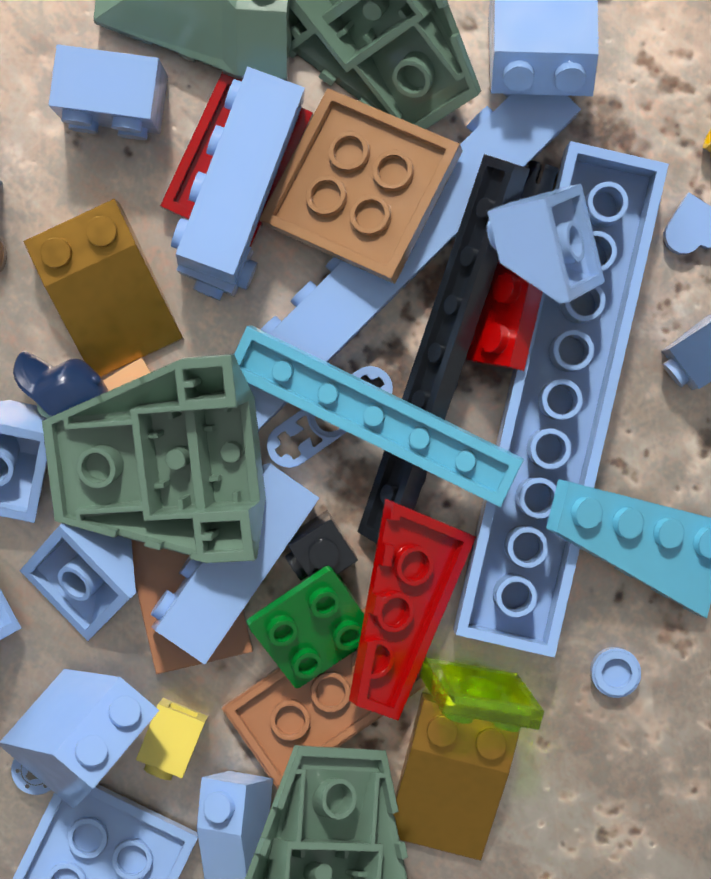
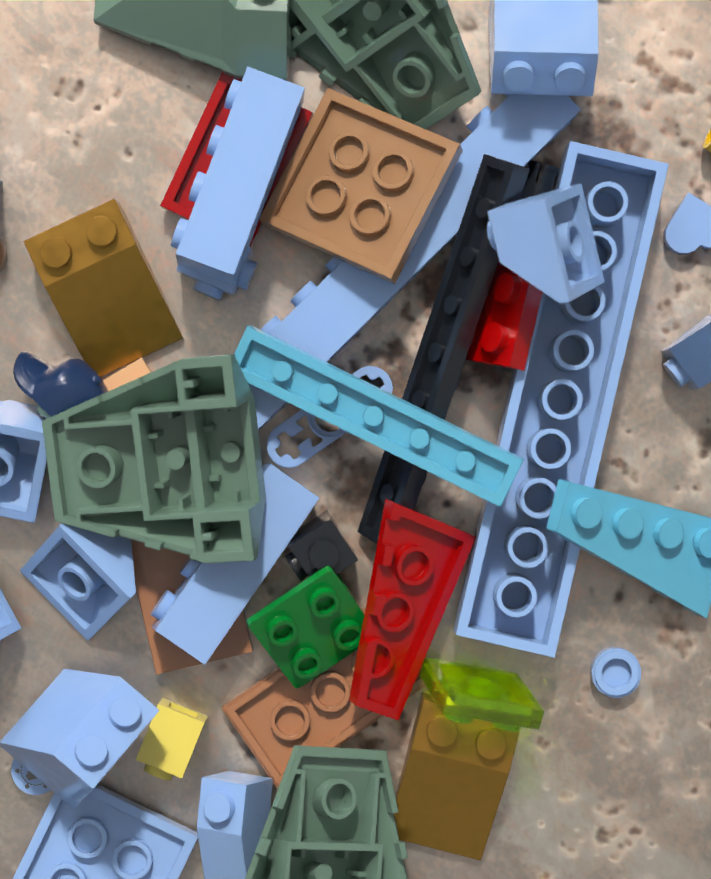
(108, 91): light blue brick -> none

